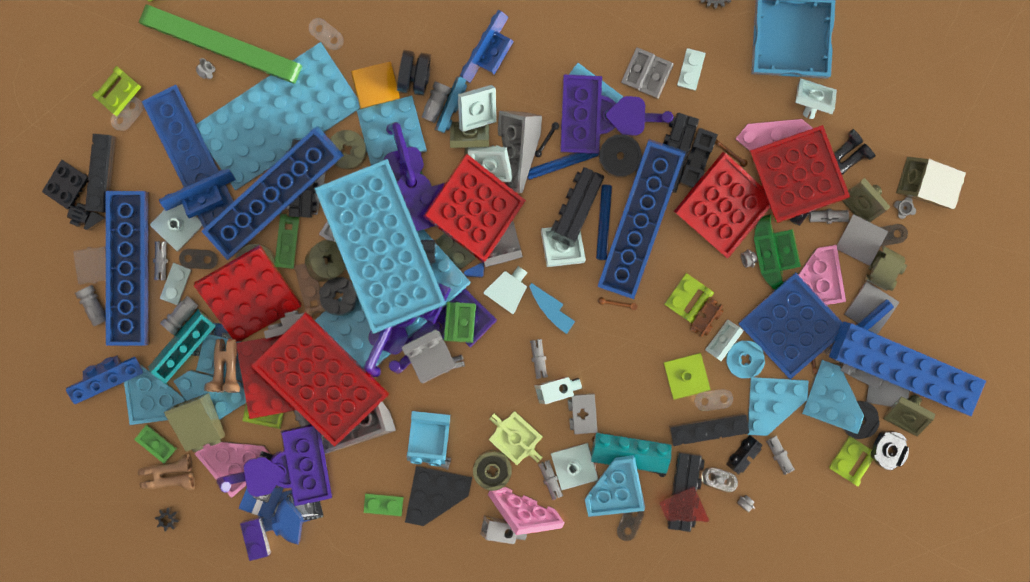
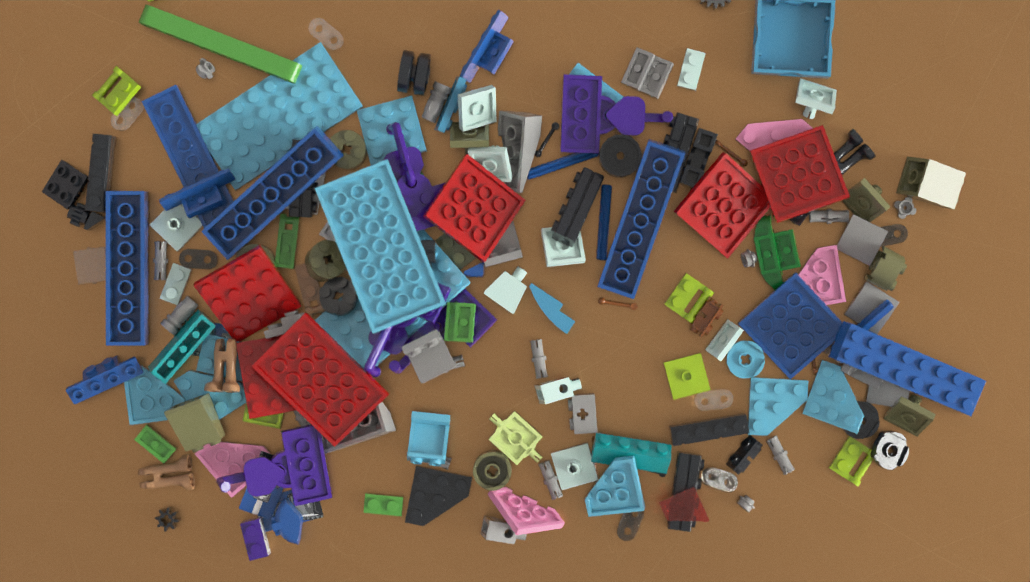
(91, 305): light grey axle -> none
(375, 85): light orange slope -> none

